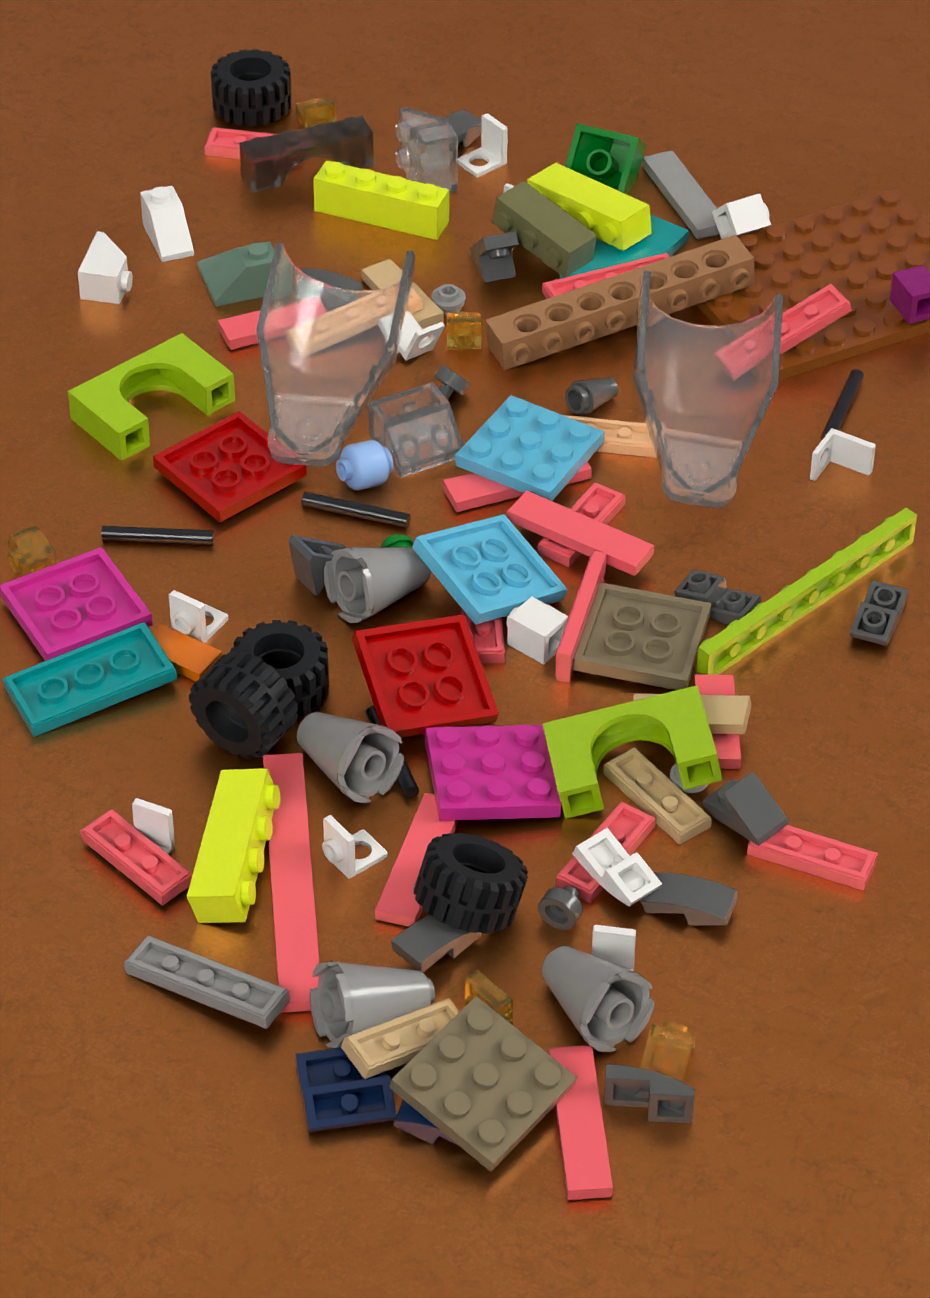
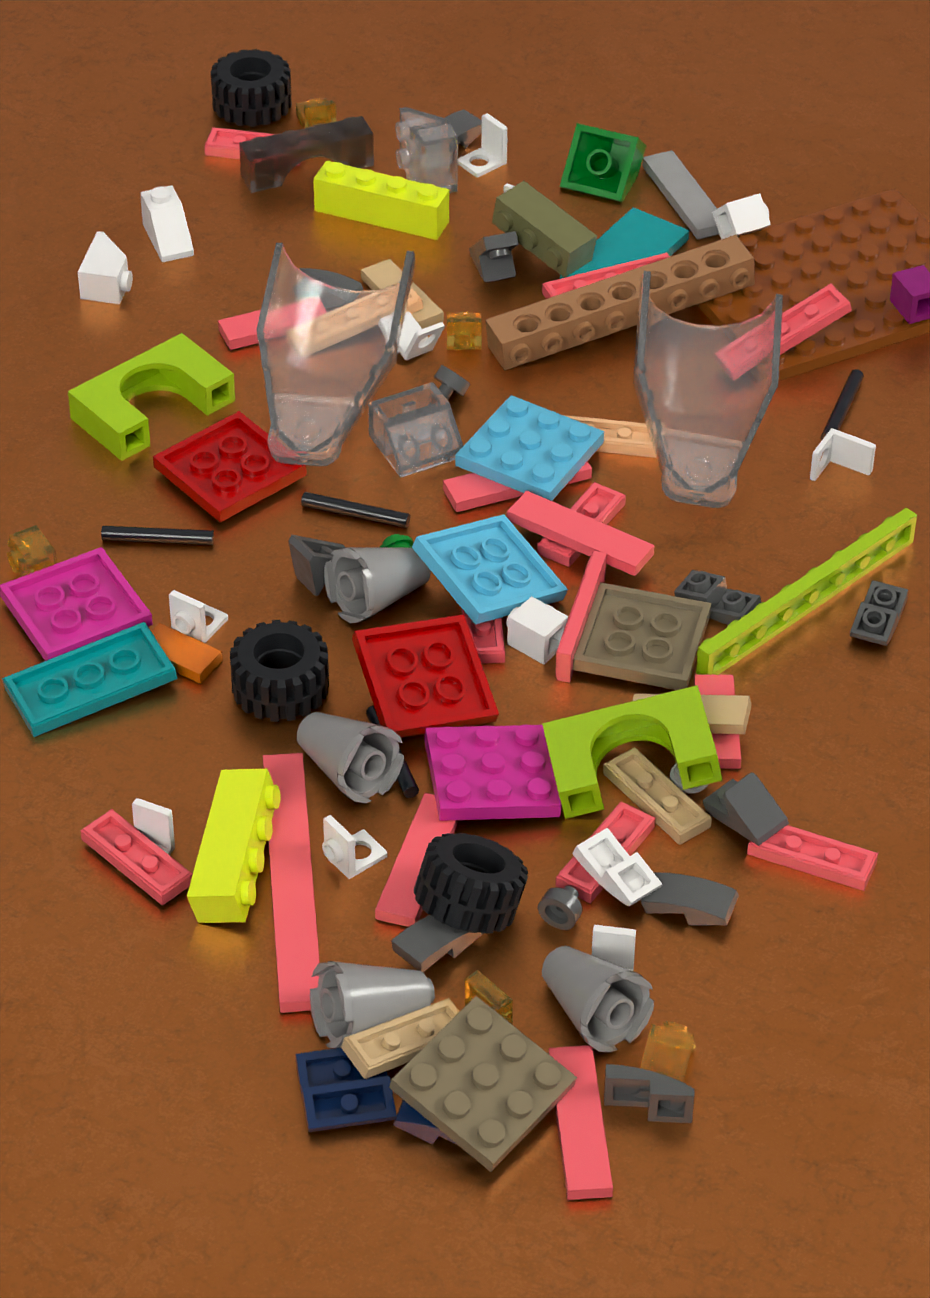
(207, 981): light grey tile -> none
(237, 273): sand green slope -> none
(243, 705): black tyre -> none
(364, 465): light blue head -> none
(449, 298): light grey plate -> none
(590, 394): dark grey cone -> none
(603, 210): neon yellow brick -> none

